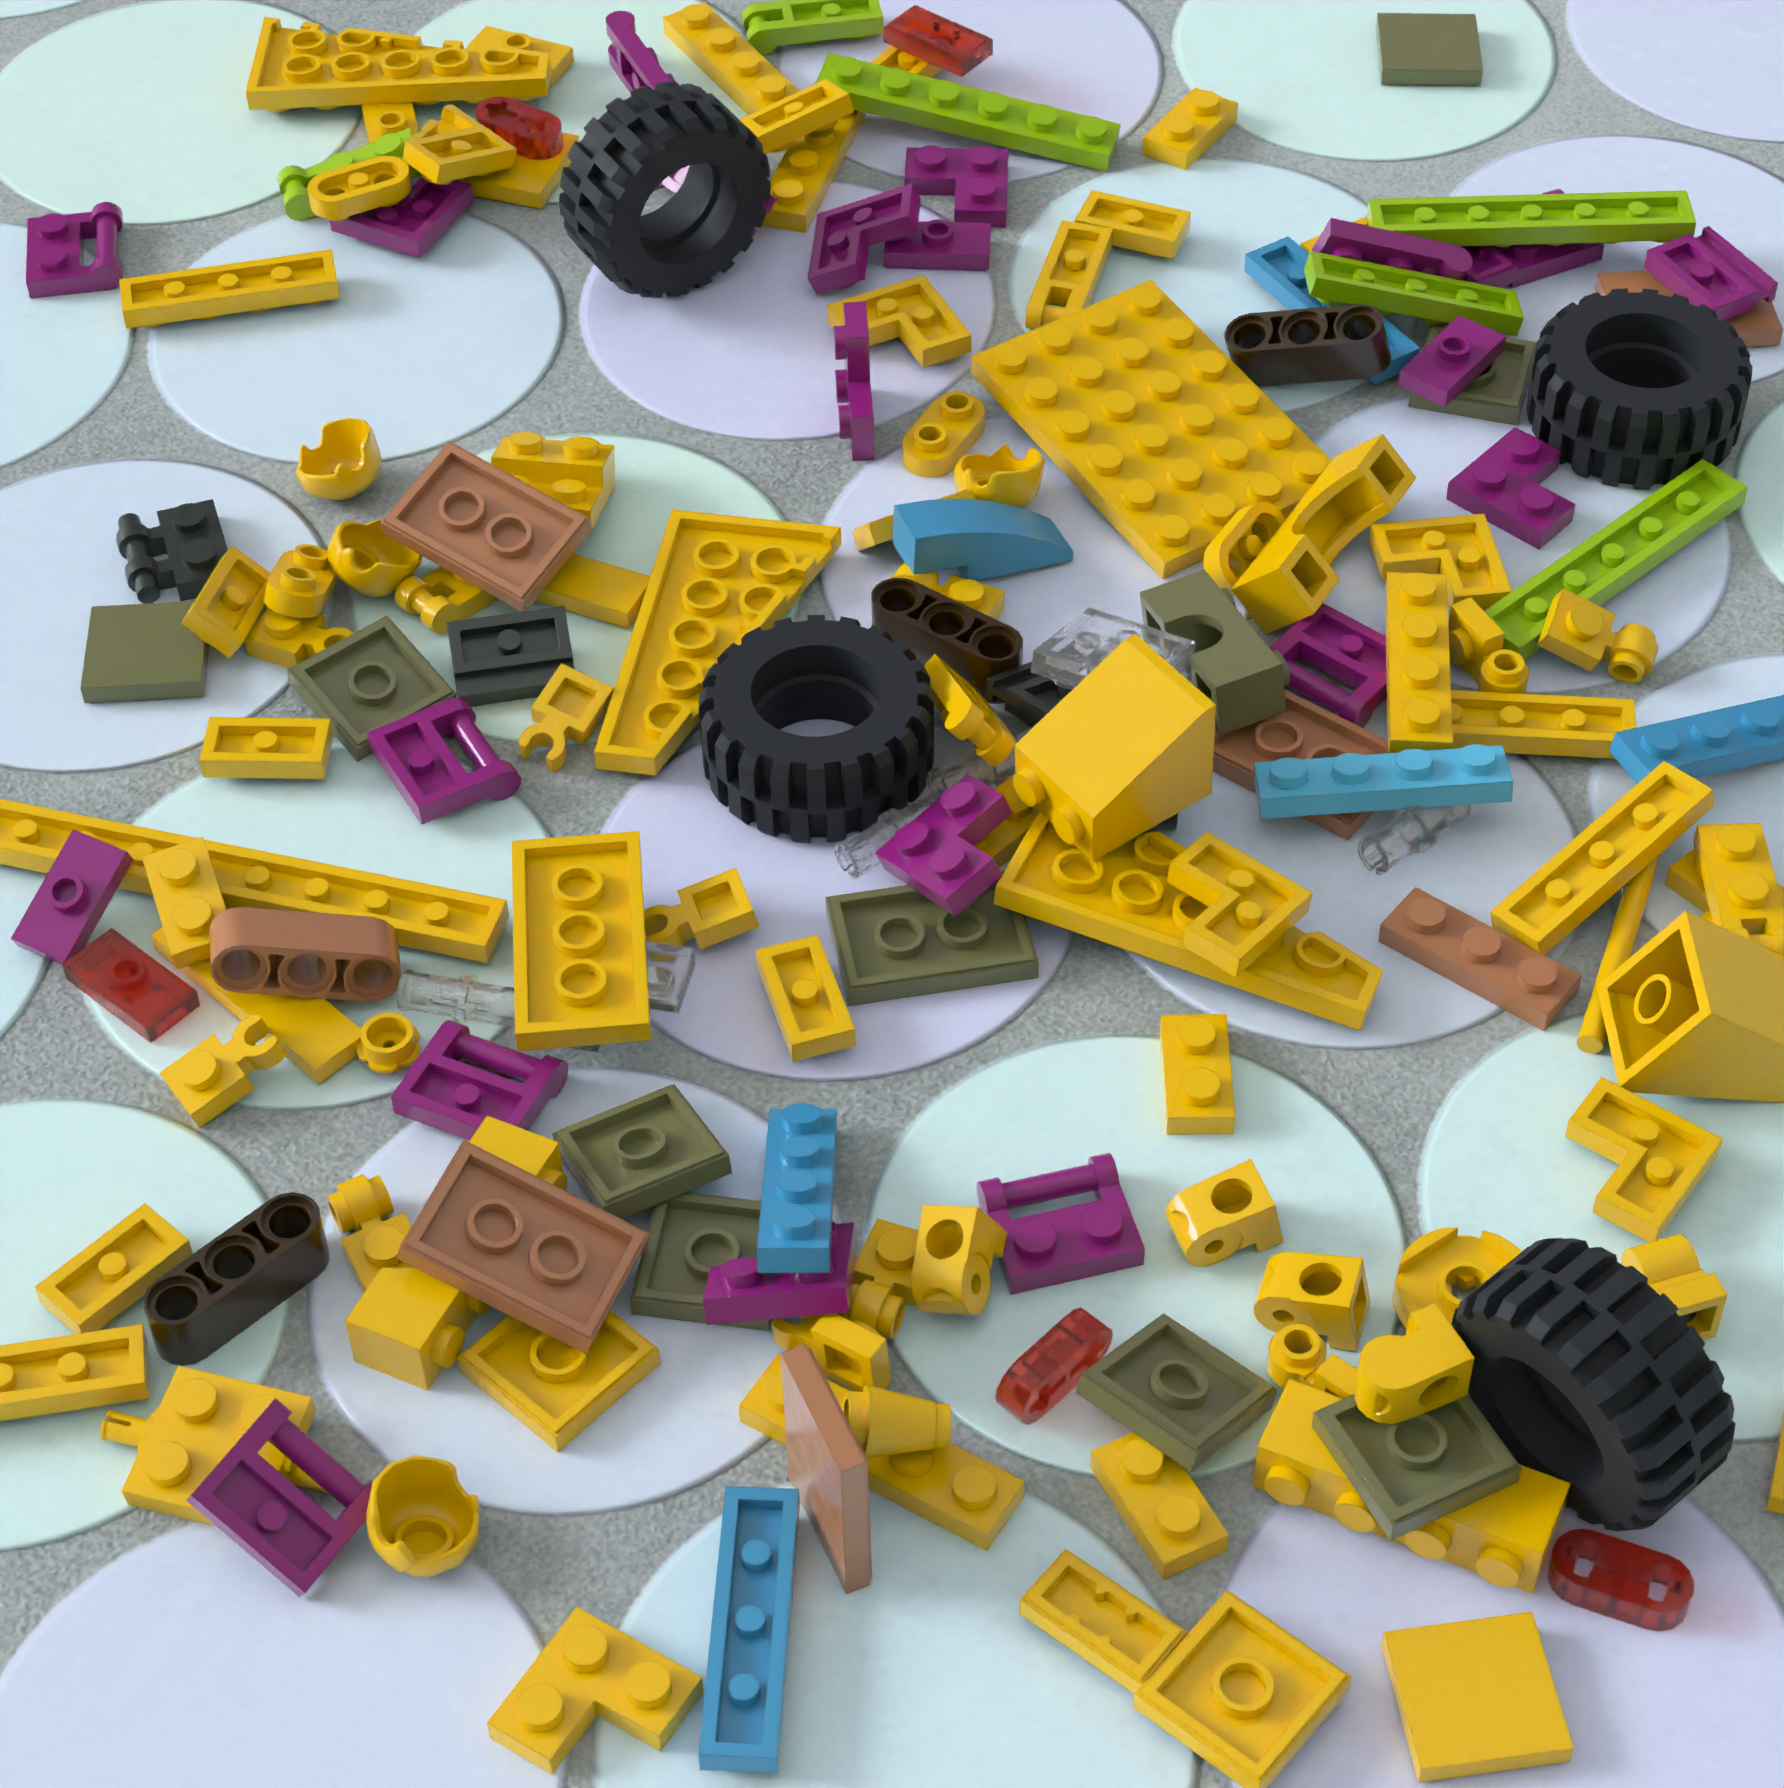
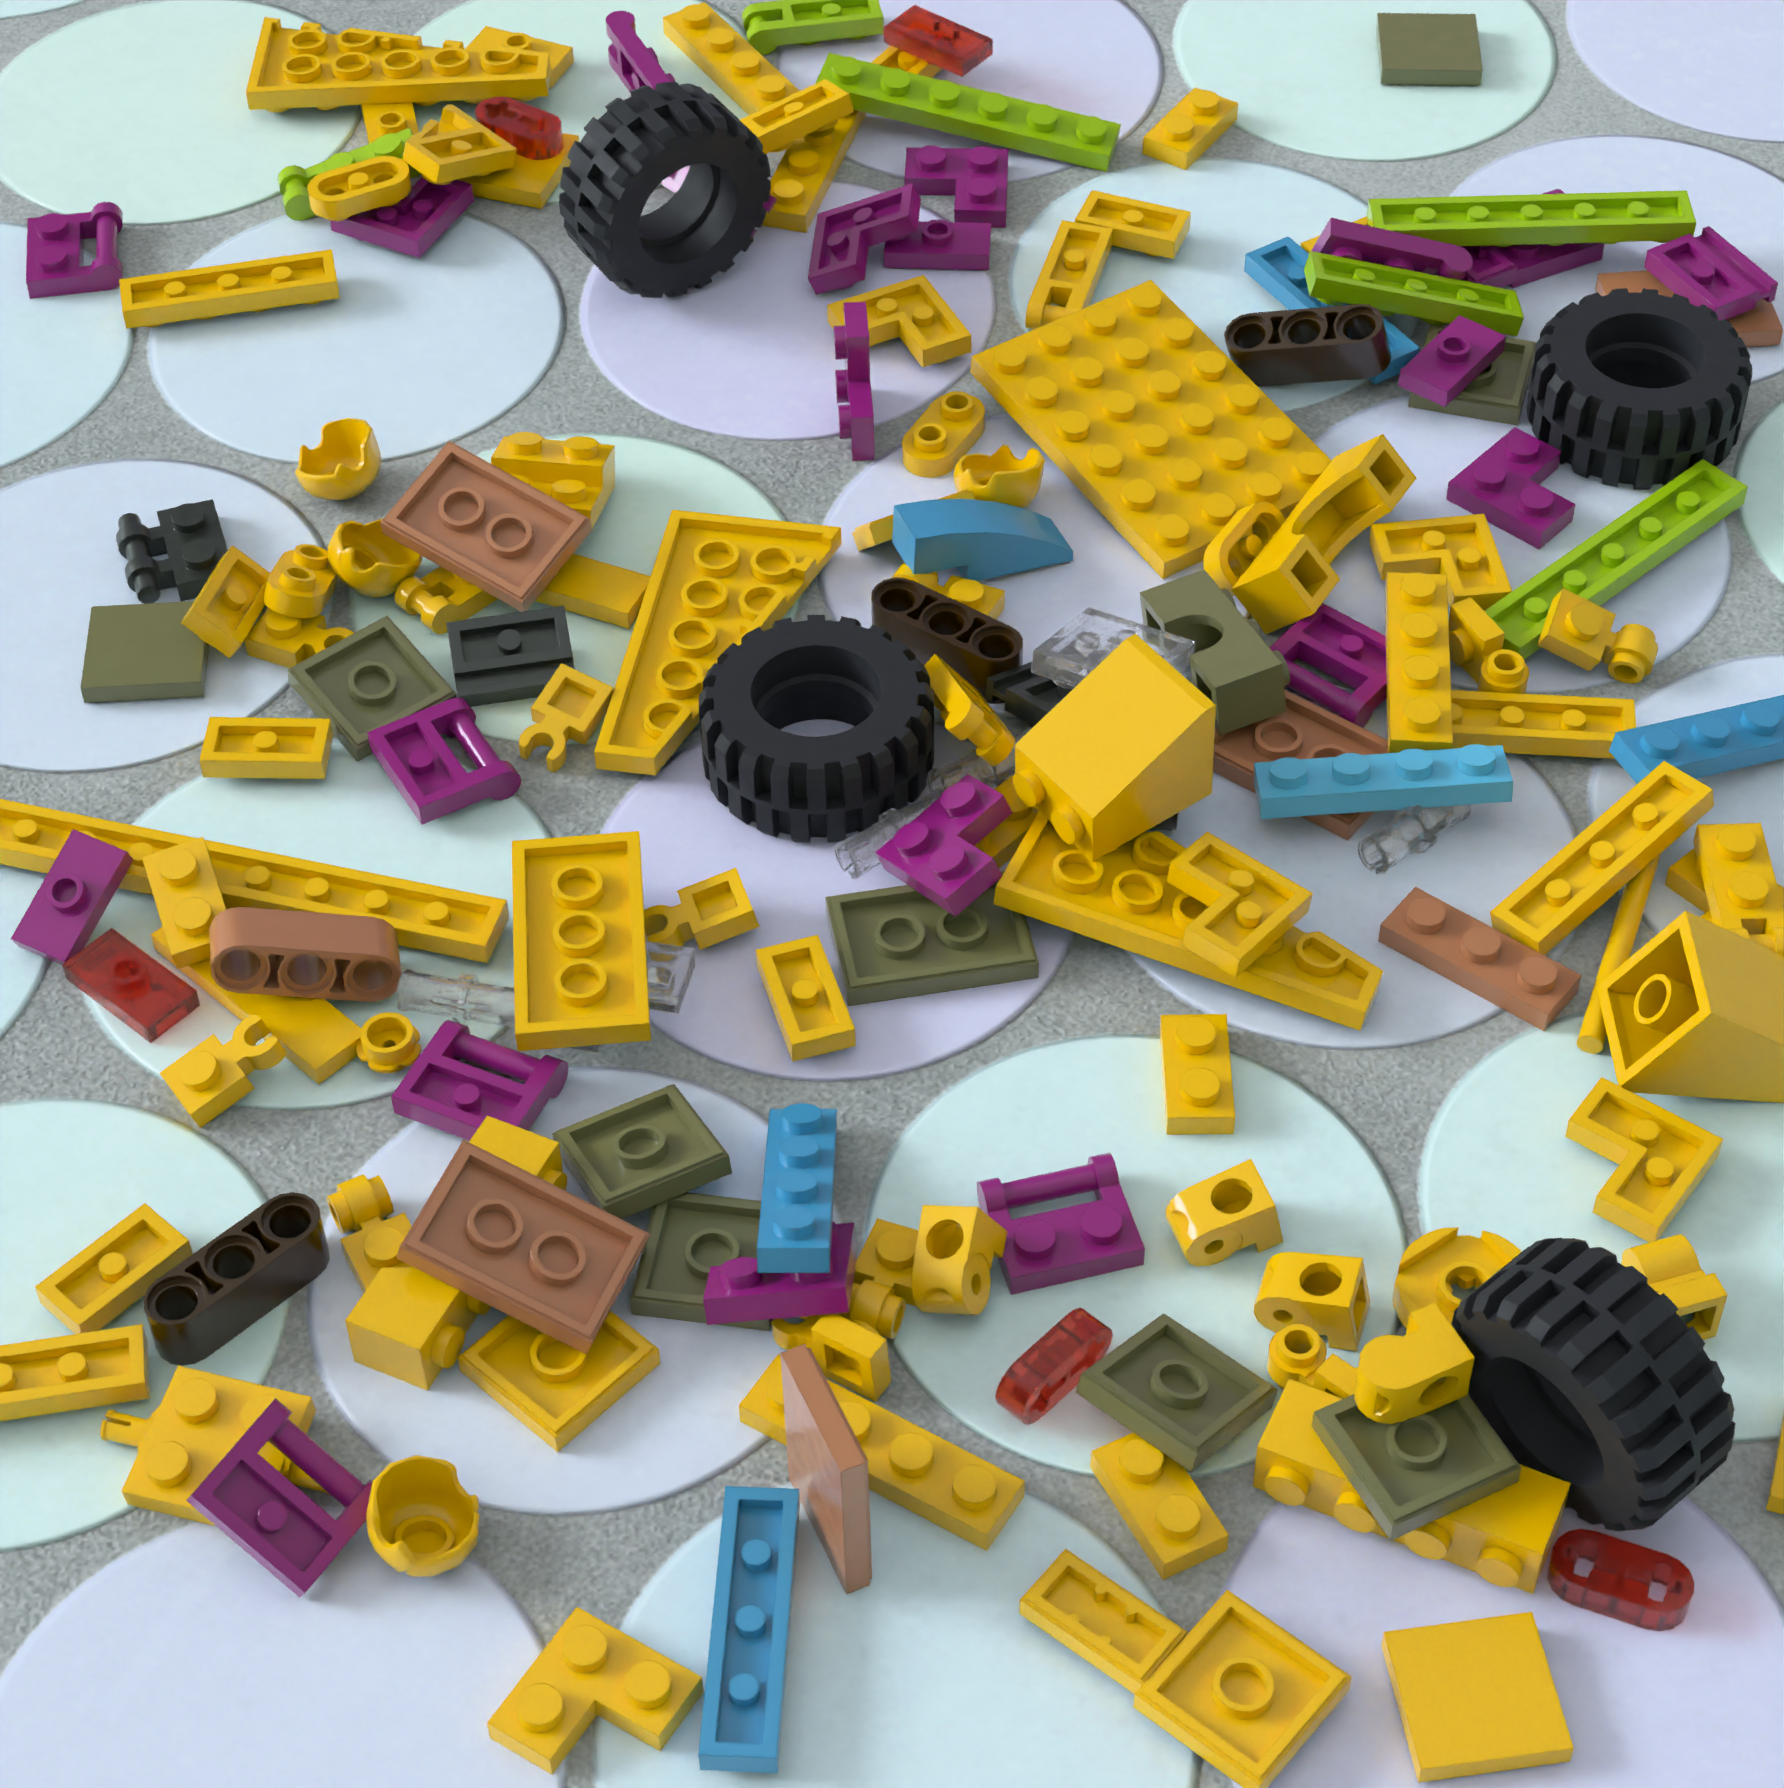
(896, 1422): yellow cone -> none

